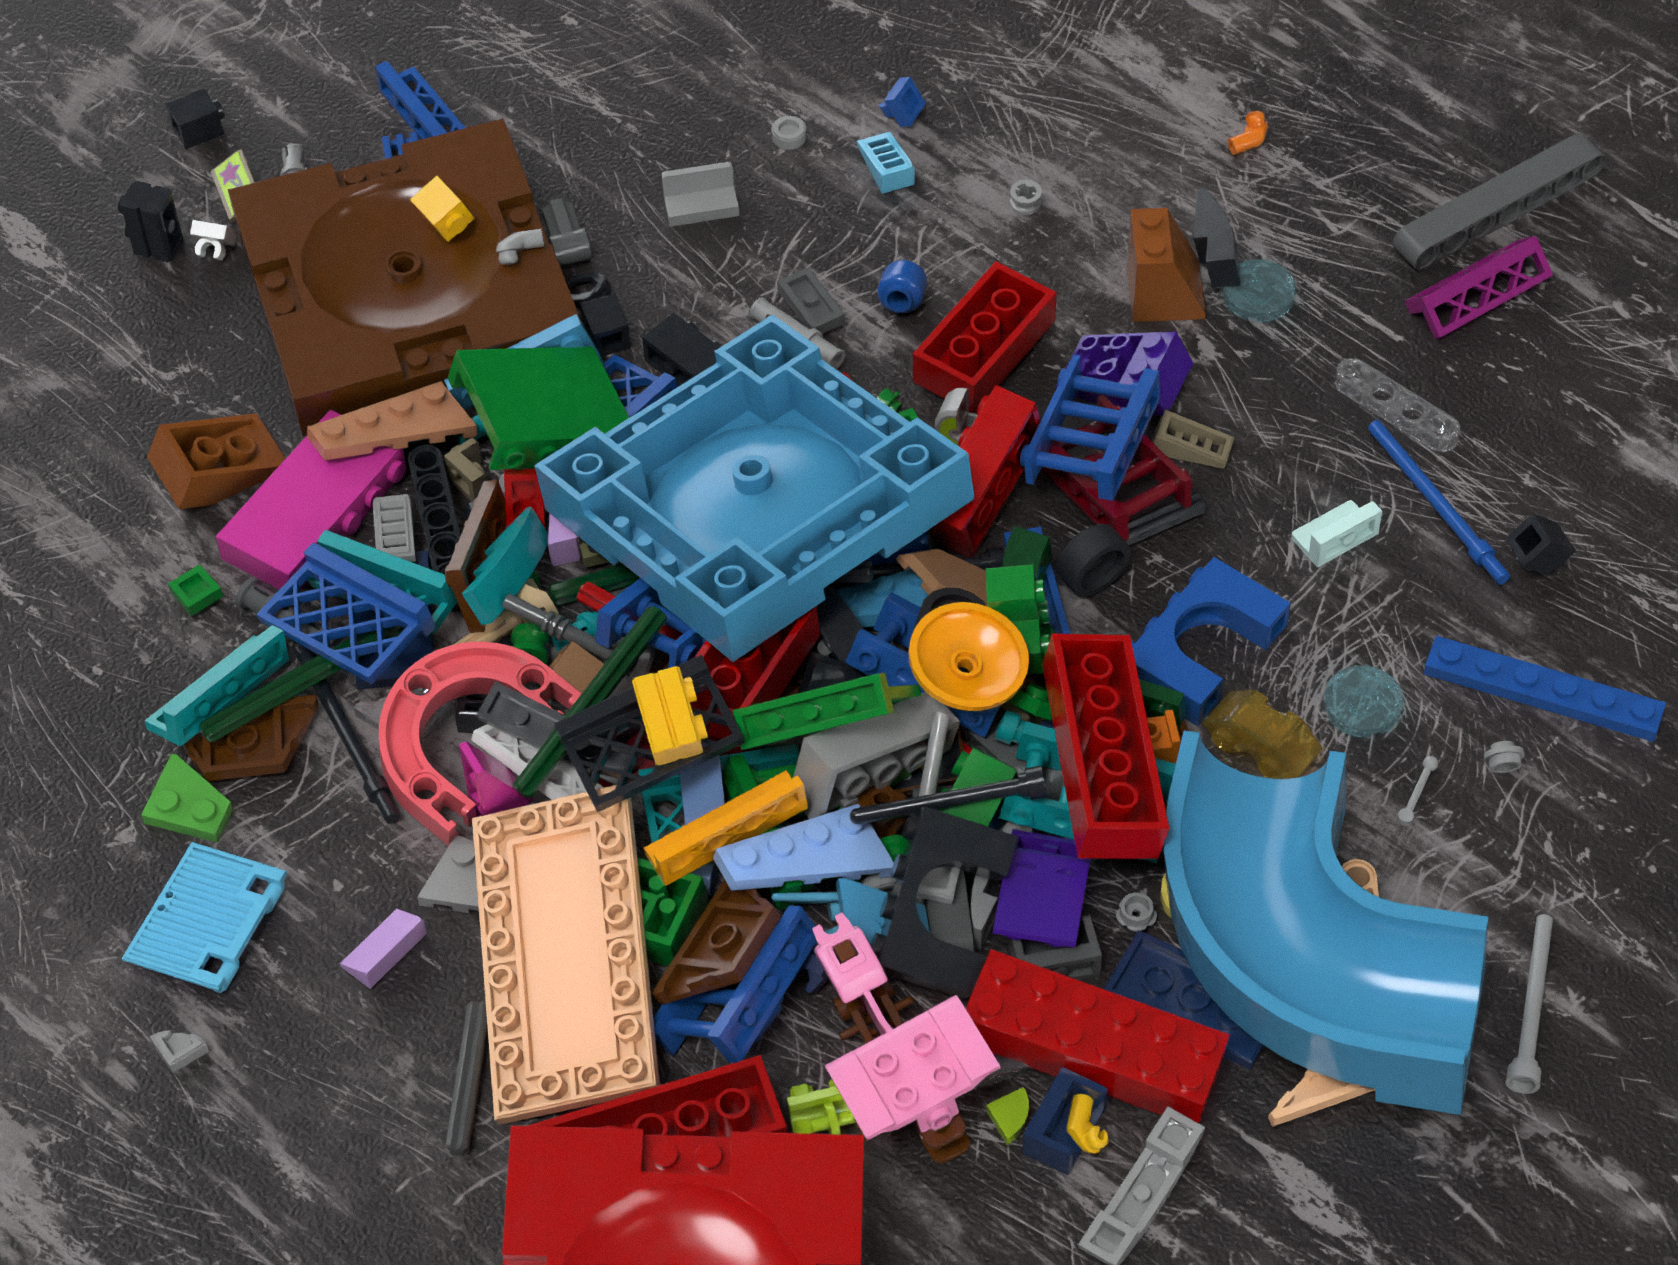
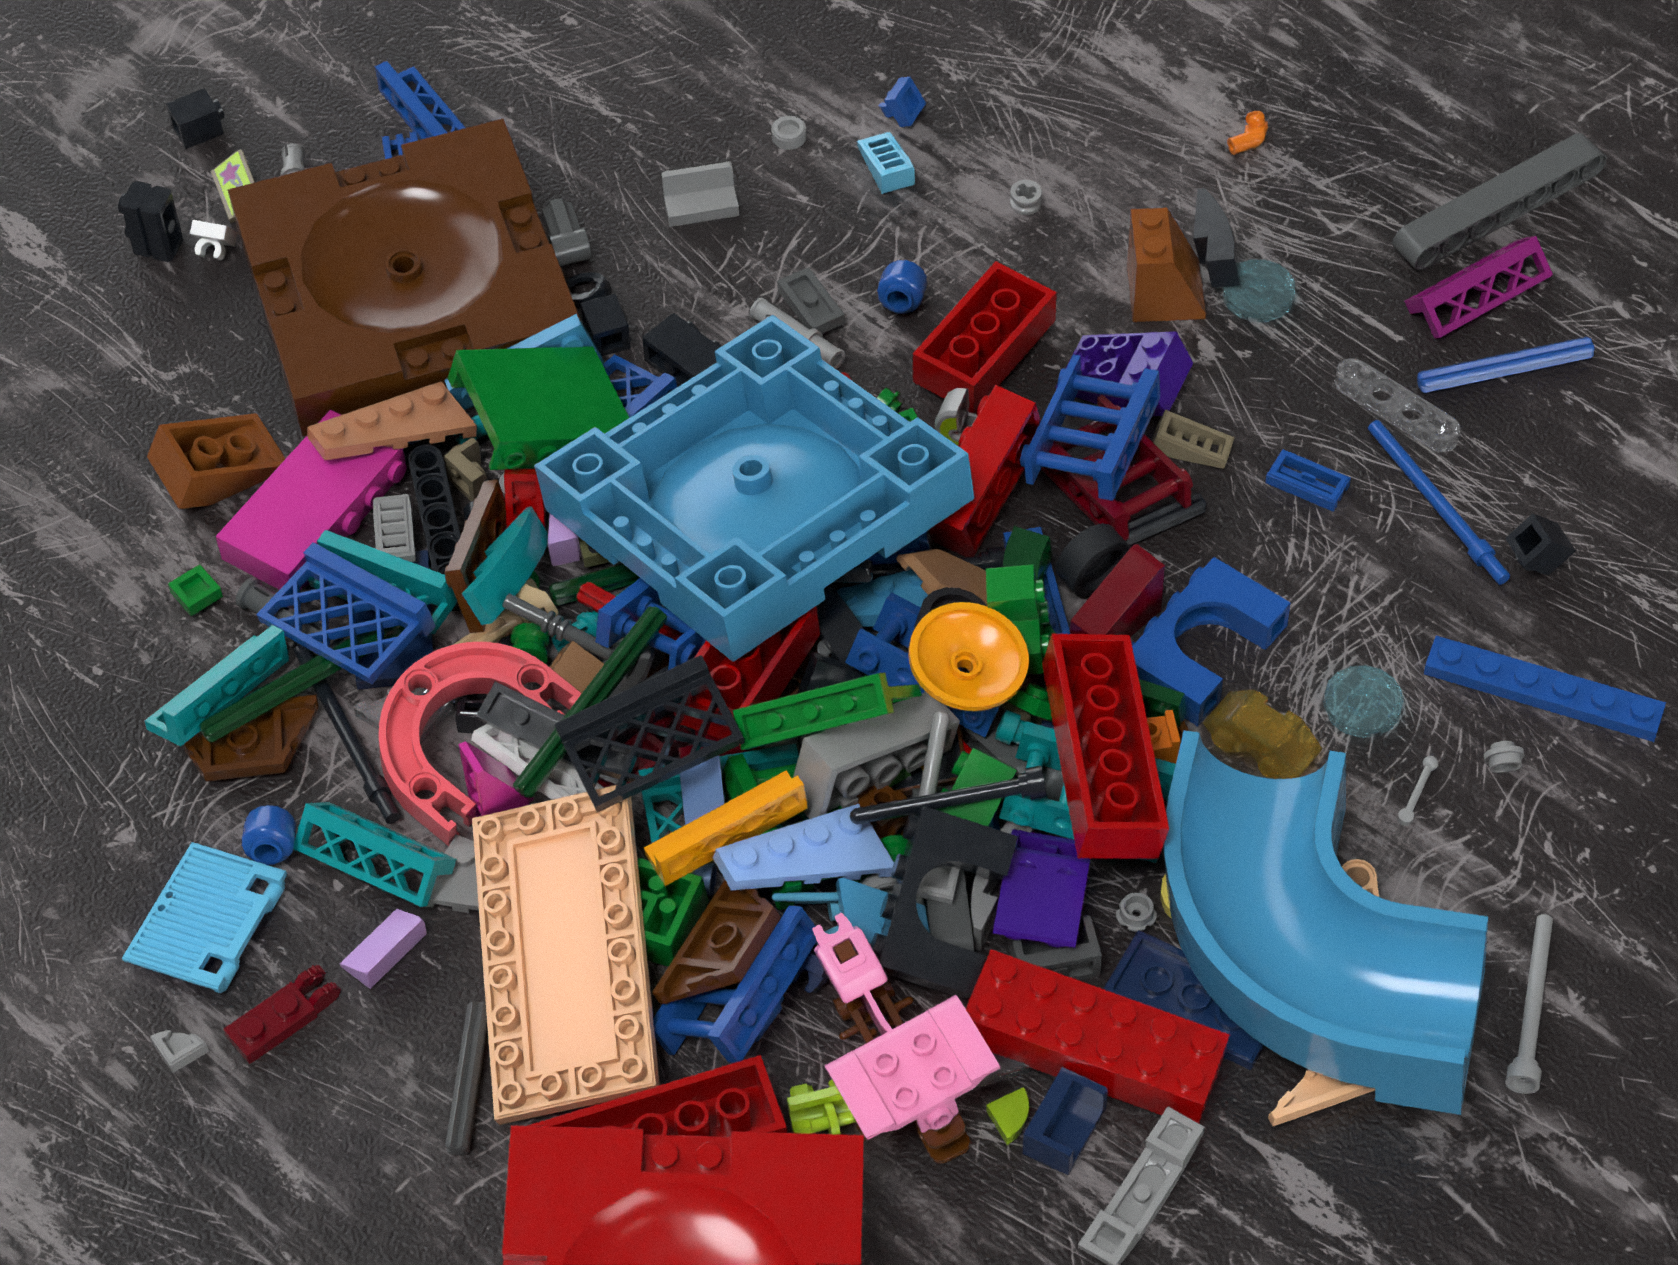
(187, 803): bright green wing -> none
(269, 834): none -> blue head
(281, 1014): none -> dark red hinge
(381, 841): none -> teal fence
(442, 208): yellow brick -> none
(518, 241): light grey arm -> none
(668, 715): yellow brick -> none
(1081, 1129): yellow arm -> none
(1124, 598): none -> dark red slope
(1305, 484): none -> blue tile
(1337, 531): light aqua panel -> none
(1505, 364): none -> axle

